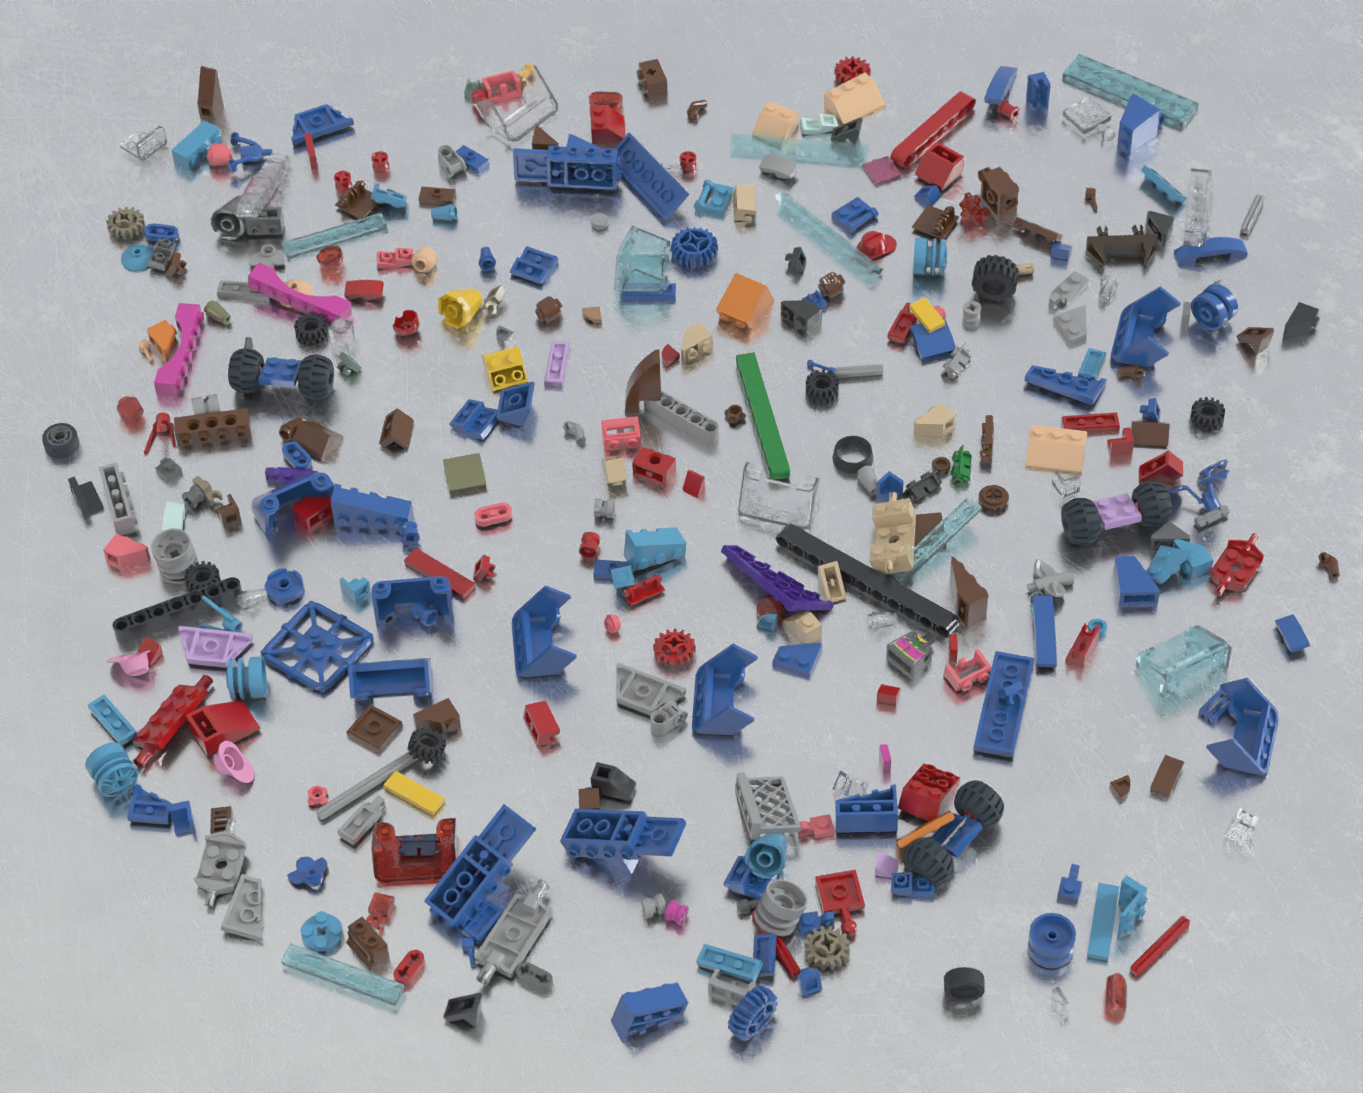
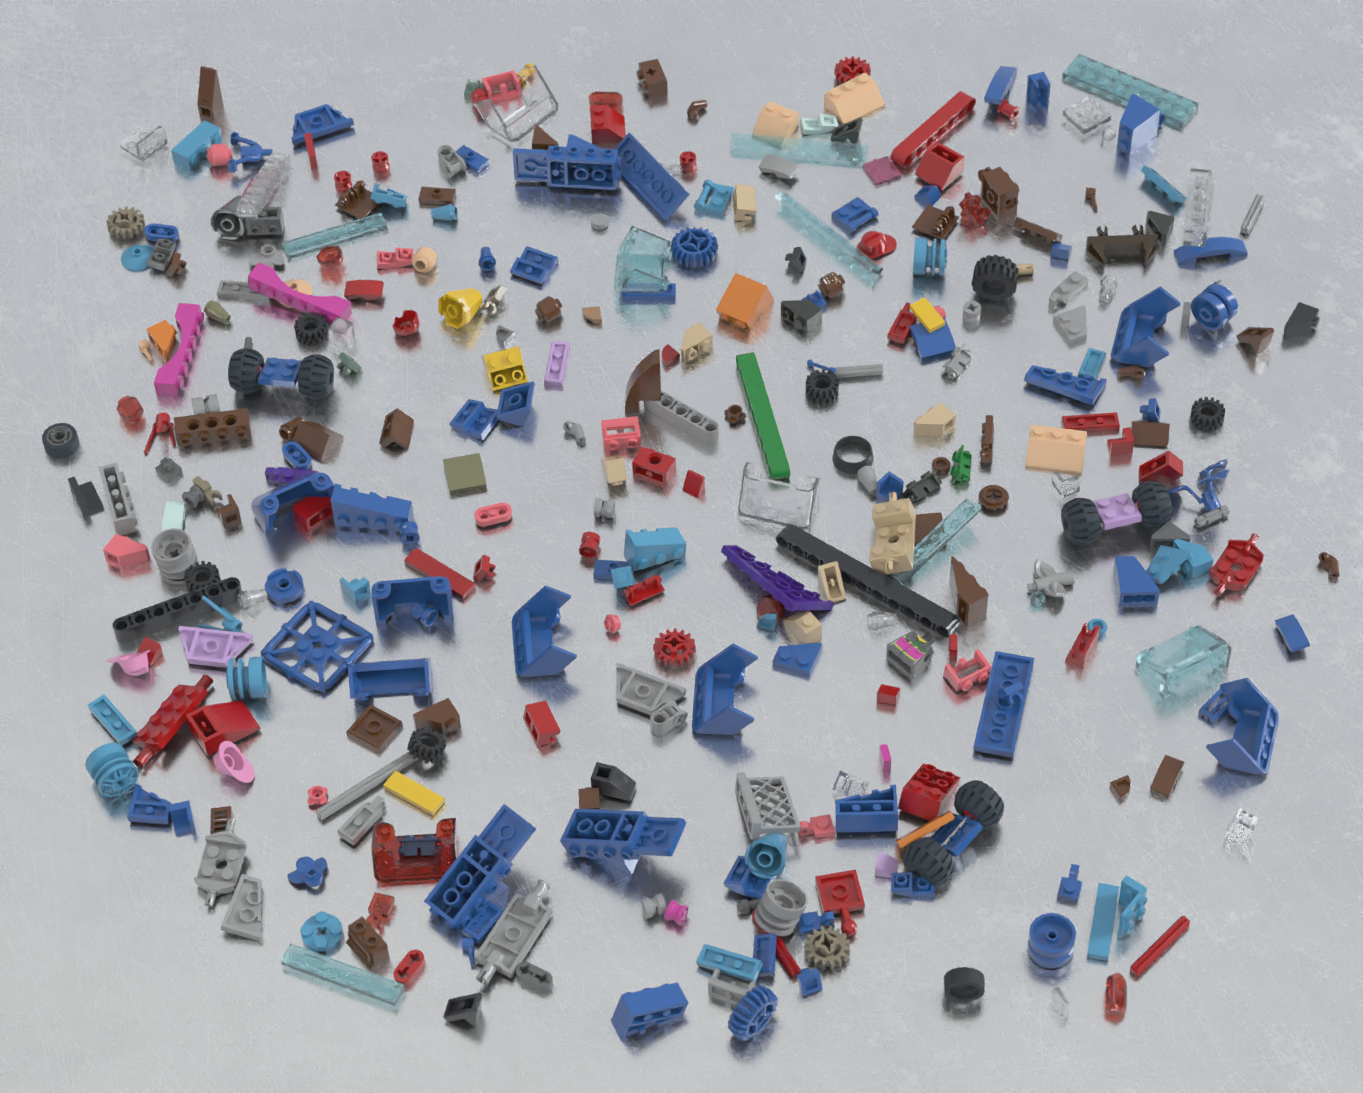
(1044, 631): blue slope -> none

